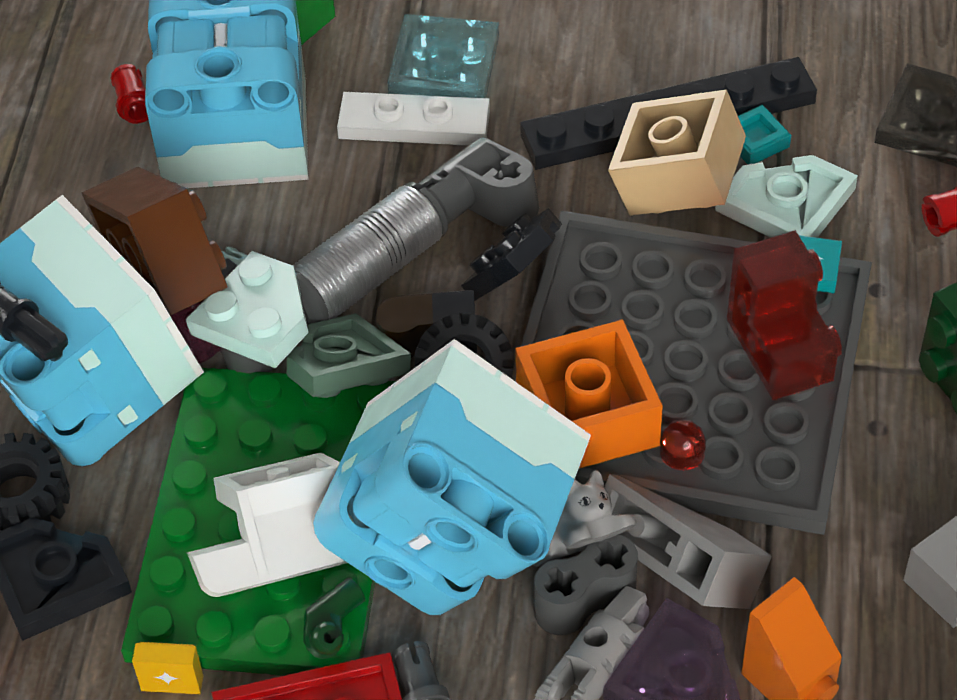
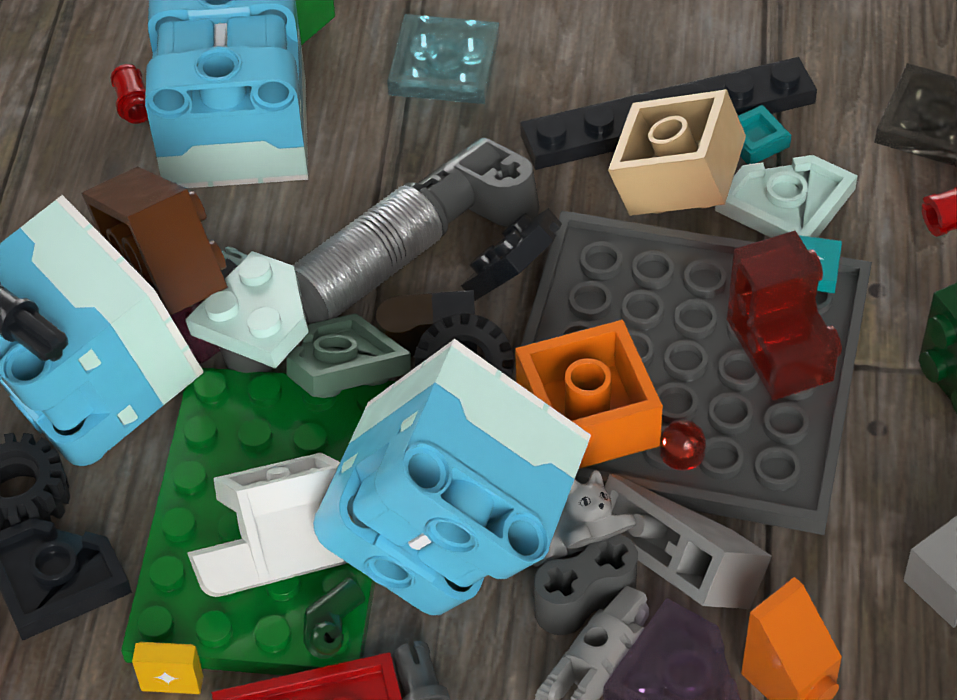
(413, 118): white plate -> none

